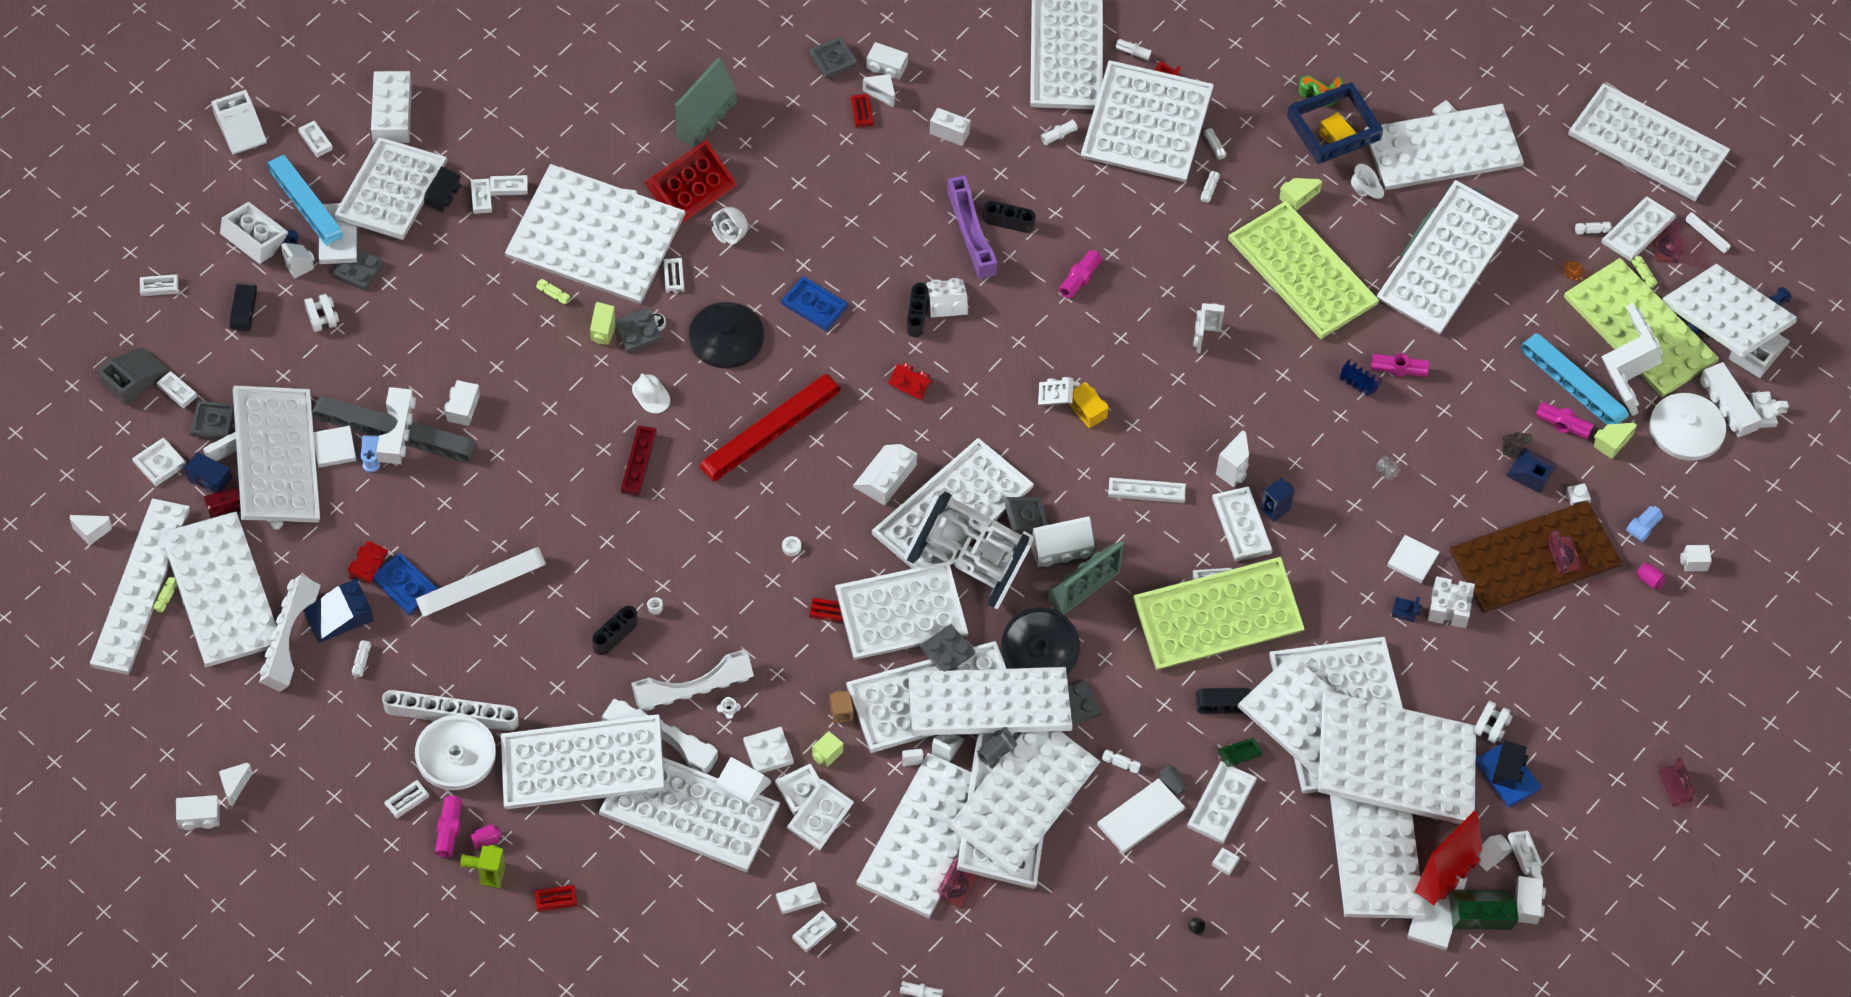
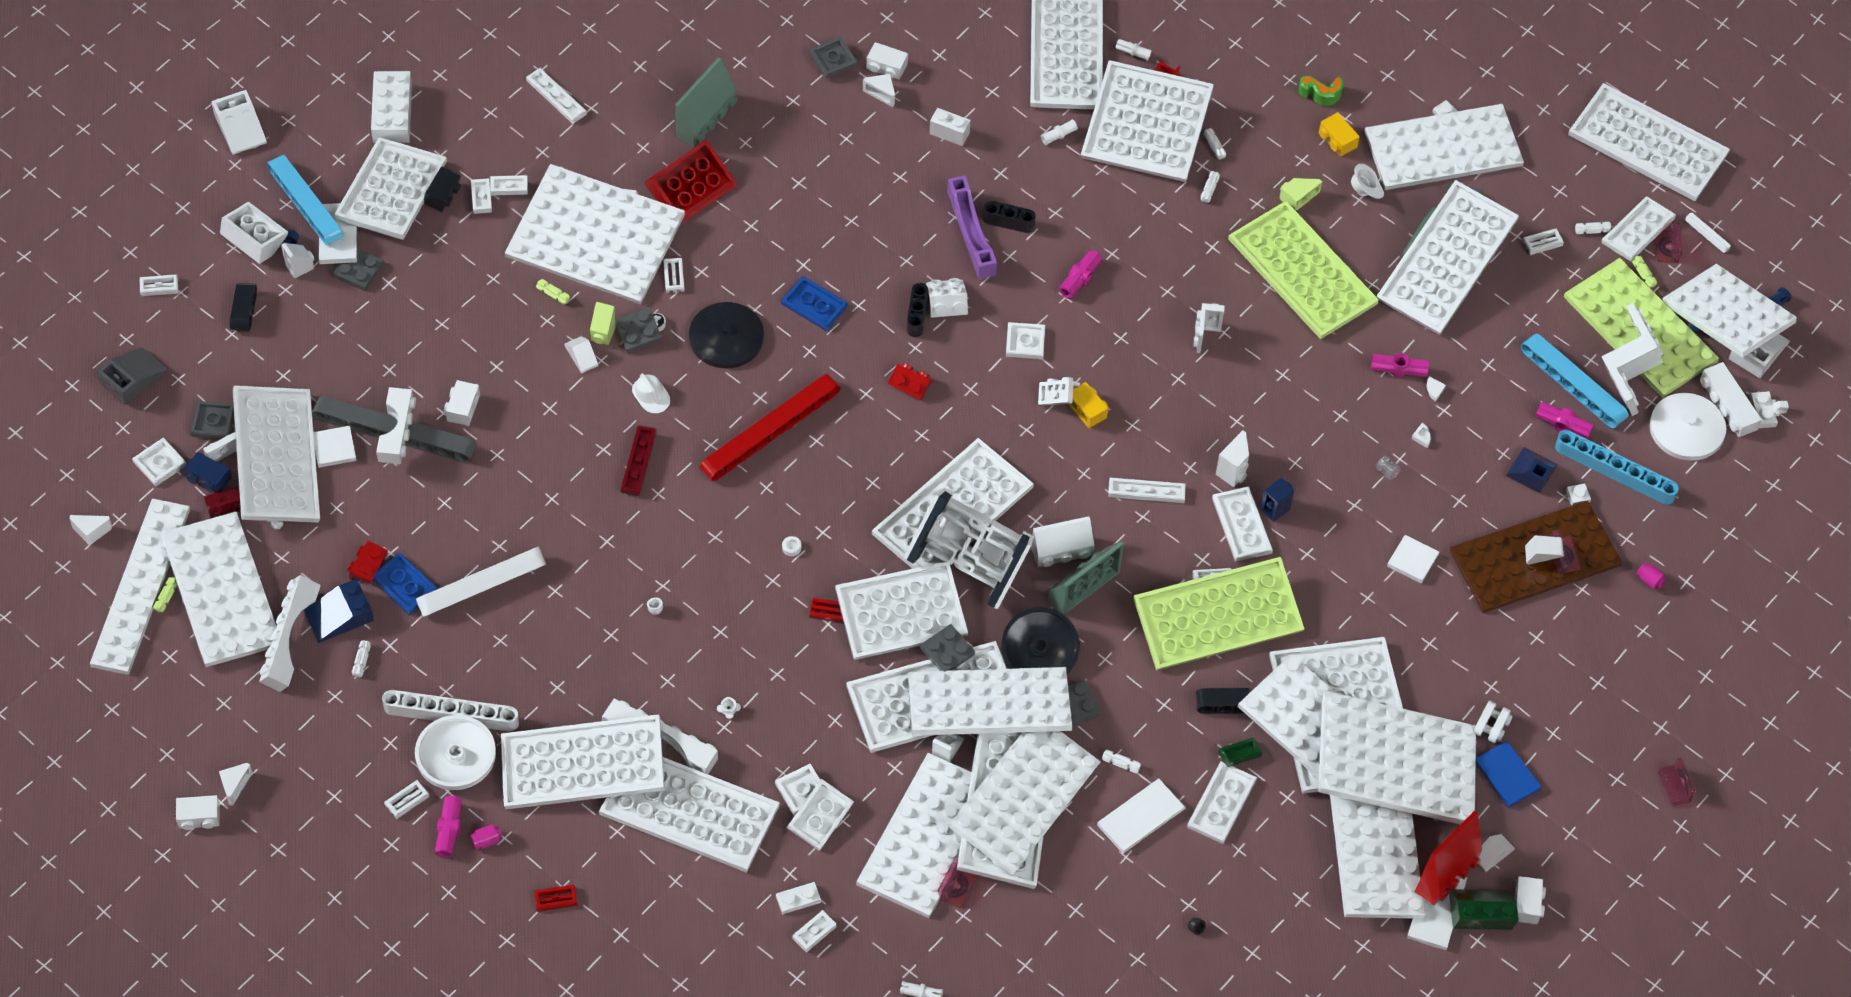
(176, 389): white plate -> none
(315, 139): white plate -> none
(329, 316): white brick -> none
(369, 454): light blue piece -> none
(489, 865): lime brick -> none
(556, 95): none -> white tile
(582, 354): none -> white slope
(612, 638): black beam -> none
(729, 225): white cylinder -> none
(731, 669): white arch -> none
(742, 780): white slope -> none
(768, 750): white plate -> none
(827, 749): yellowish green brick -> none
(841, 706): medium nougat brick -> none
(863, 122): red tile -> none
(887, 472): white slope -> none
(912, 757): white tile -> none
(1001, 743): dark grey piece -> none
(1025, 340): none -> white tile
(1025, 513): dark grey plate -> none
(1172, 779): dark grey cone -> none
(1225, 861): white tile -> none
(1344, 145): dark blue window -> none
(1359, 379): clear blue piece -> none
(1406, 609): dark blue bracket -> none
(1422, 435): none -> white tile
(1434, 388): none -> white tile
(1451, 602): white brick -> none
(1509, 765): black brick -> none
(1513, 443): clear smoke bracket -> none
(1526, 854): white hinge -> none
(1543, 549): none -> white slope
(1544, 244): none -> white tile
(1573, 270): clear orange tile -> none
(1613, 438): yellowish green slope -> none
(1625, 469): none -> medium azure beam
(1642, 526): light blue piece -> none
(1696, 558): white brick -> none

